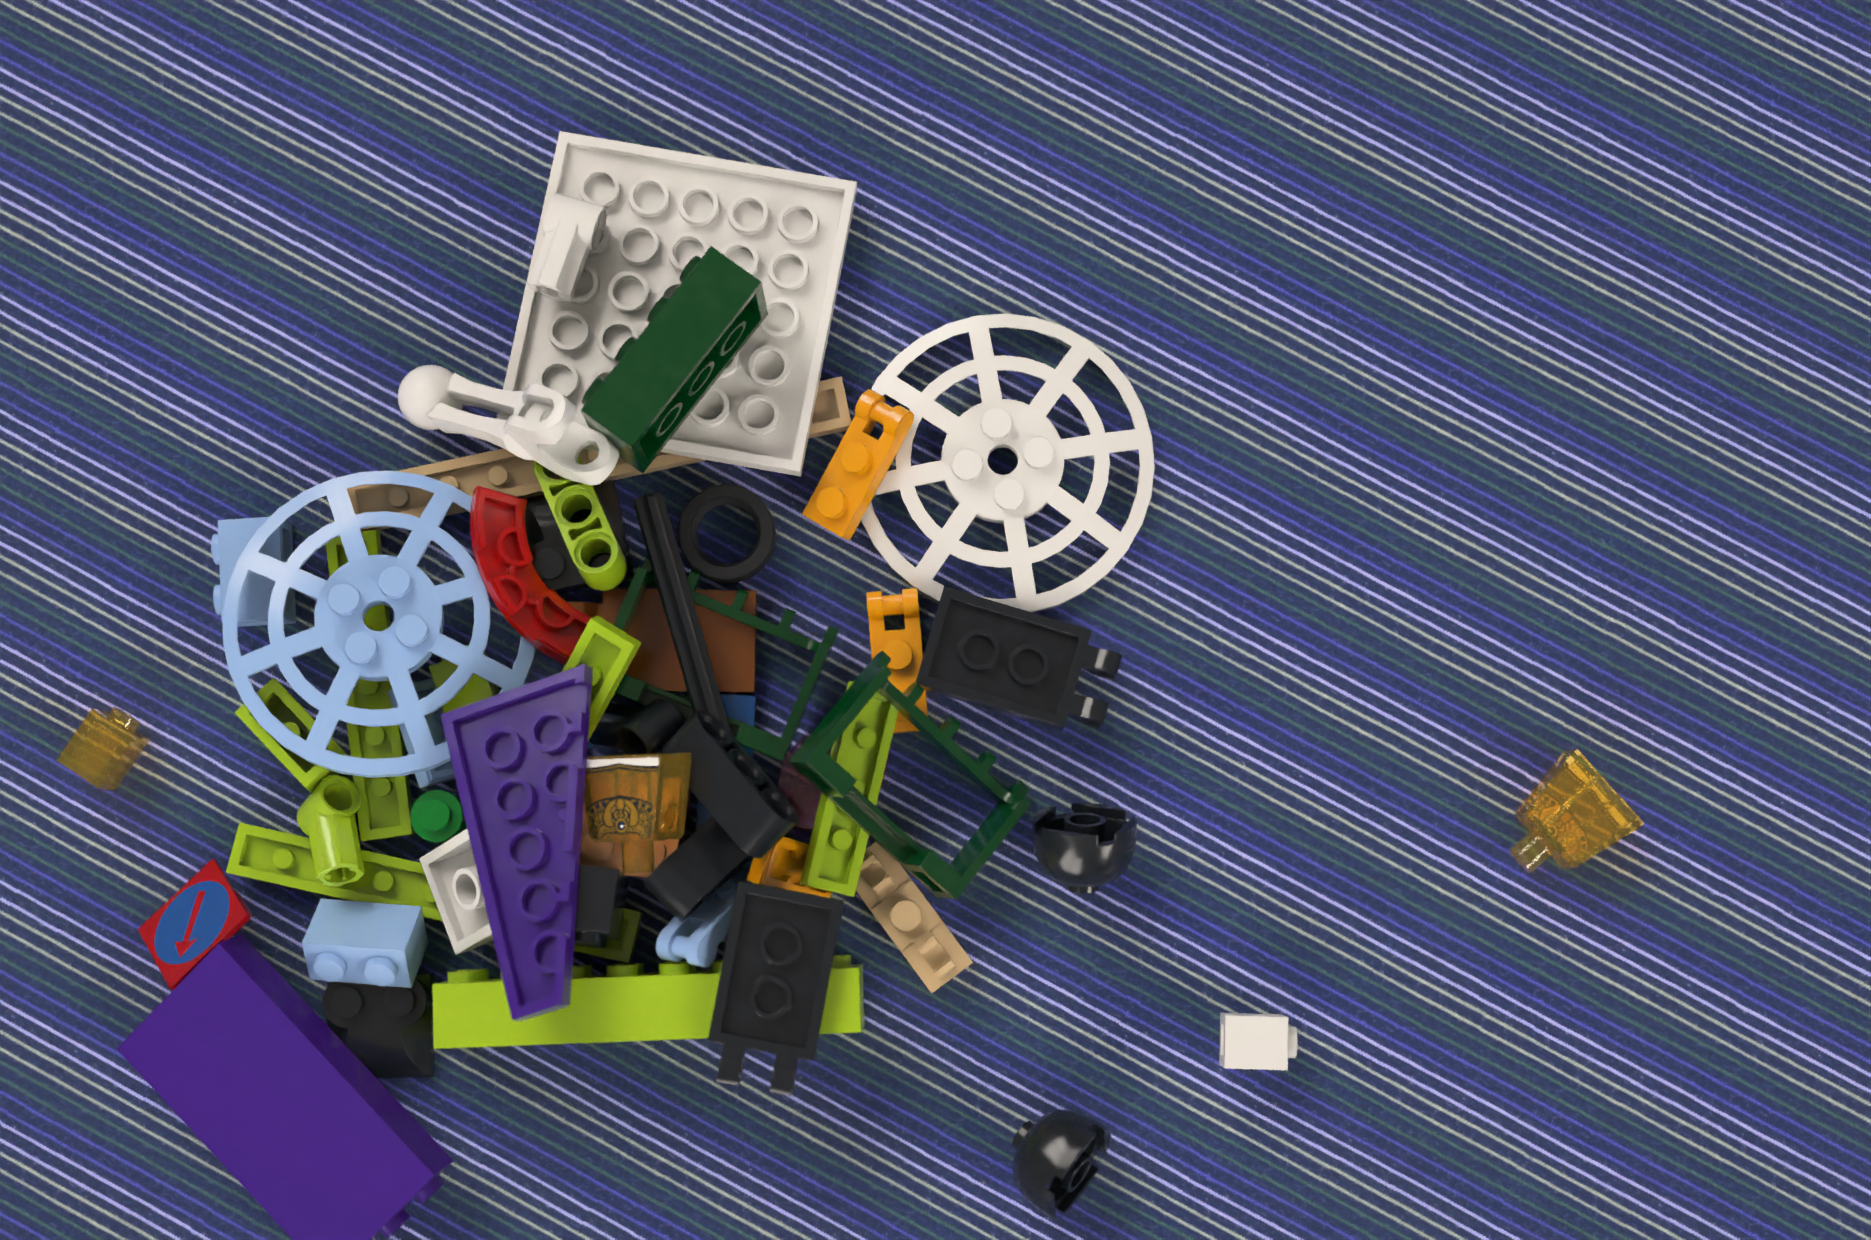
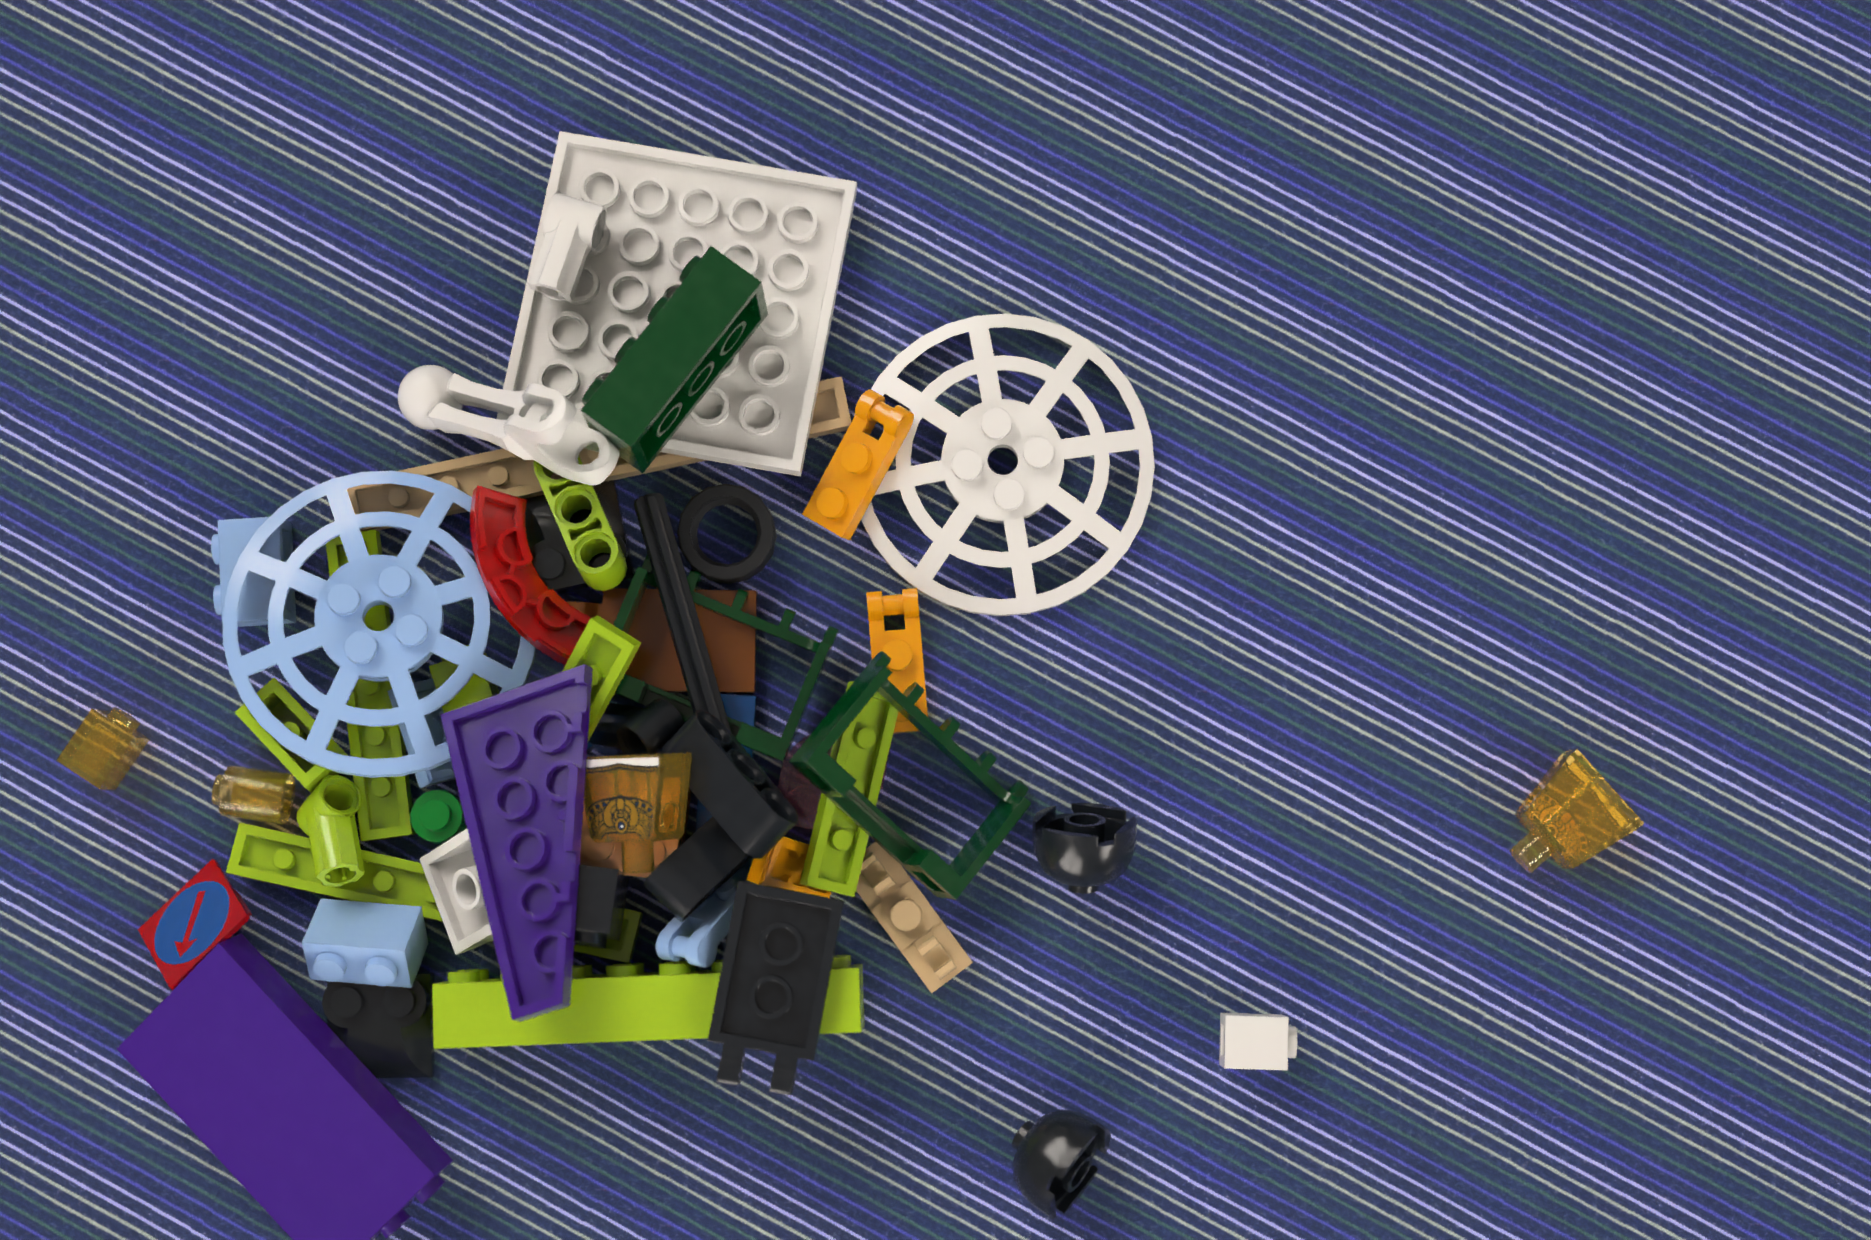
(254, 794): none -> clear yellow brick
(1013, 661): black tile -> none

